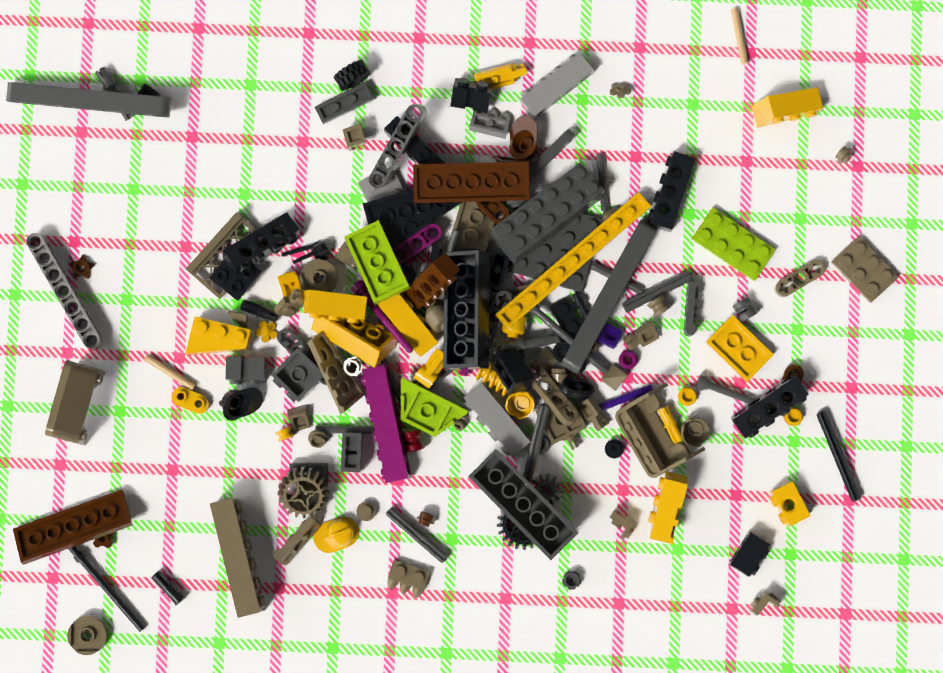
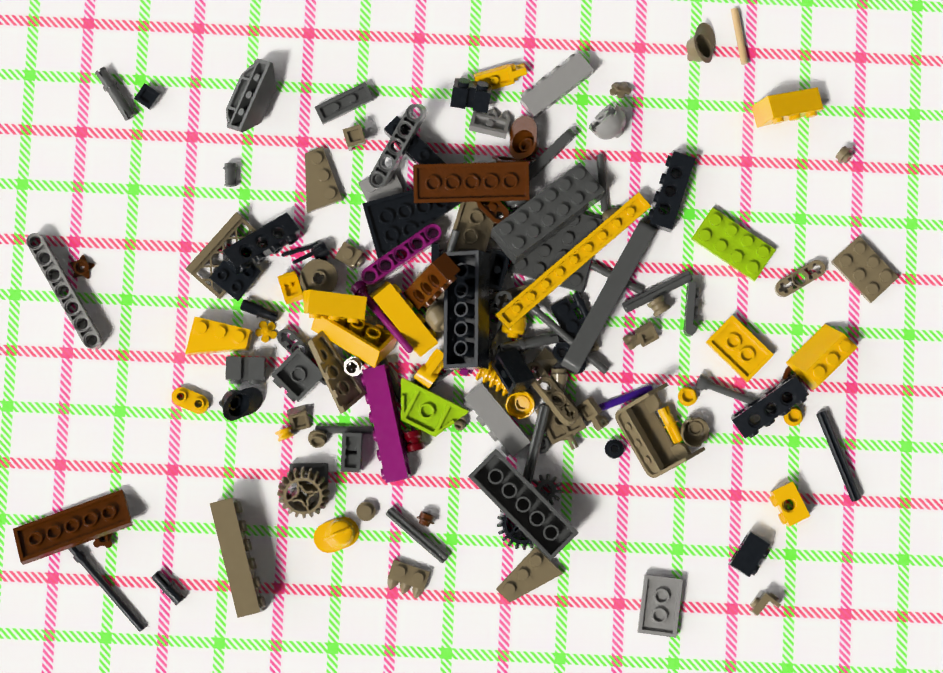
(72, 402): dark tan windscreen -> none
(79, 643): dark tan plate -> none
(88, 99): dark grey beam -> none
(170, 372): tan bar -> none
(230, 174): none -> dark grey pin
(240, 318): dark tan slope -> none
(251, 96): none -> dark grey wedge
(289, 305): dark tan plate -> none
(296, 541): dark tan plate -> none
(320, 182): none -> dark tan wing
(351, 75): black tyre -> none
(377, 262): lime plate -> none
(406, 268): black plate -> none
(528, 575): none -> dark tan wing
(576, 388): black plate -> none
(576, 580): dark grey plate -> none
(609, 122): none -> light grey cylinder
(609, 335): dark purple plate -> none
(614, 377): dark tan slope -> none
(619, 521): dark tan bracket -> none
(632, 355): magenta plate -> none
(660, 606): none -> light grey plate
(667, 506): yellow wedge -> none
(702, 44): none -> dark tan piece
(743, 305): dark grey wheel -> none
(821, 355): none -> yellow slope

